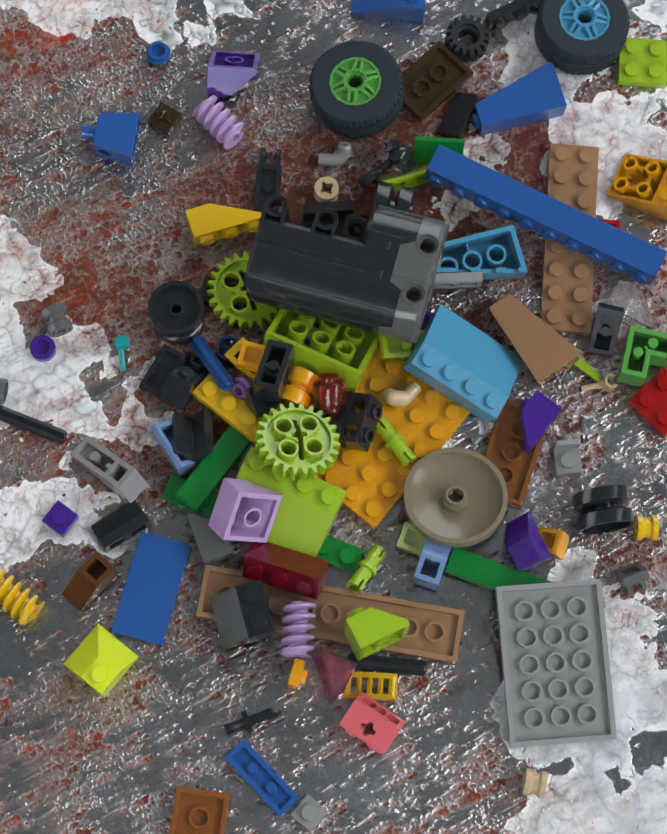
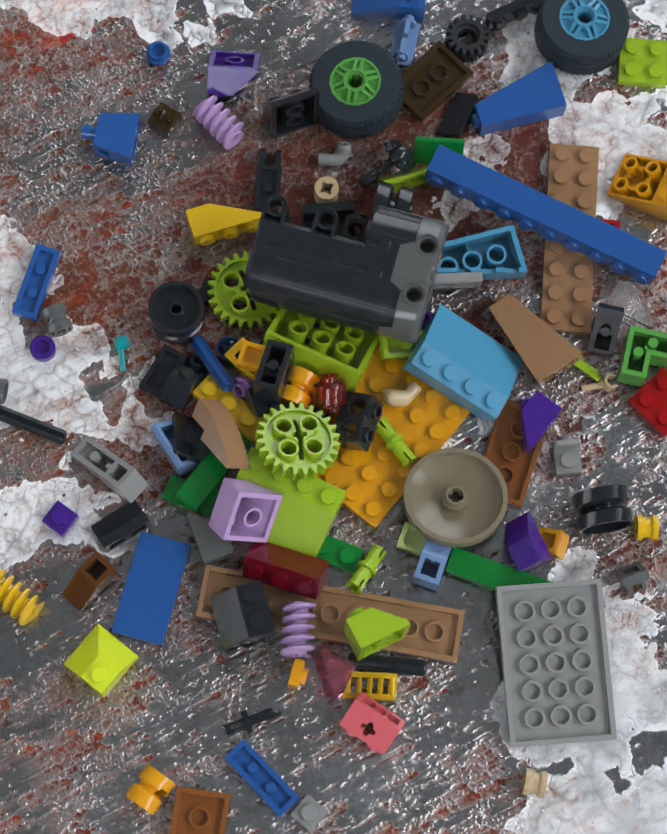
(36, 282): none -> blue plate
(150, 789): none -> light orange wheel
(221, 433): none -> medium nougat slope
(291, 111): none -> black slope
(405, 40): none -> medium blue hinge

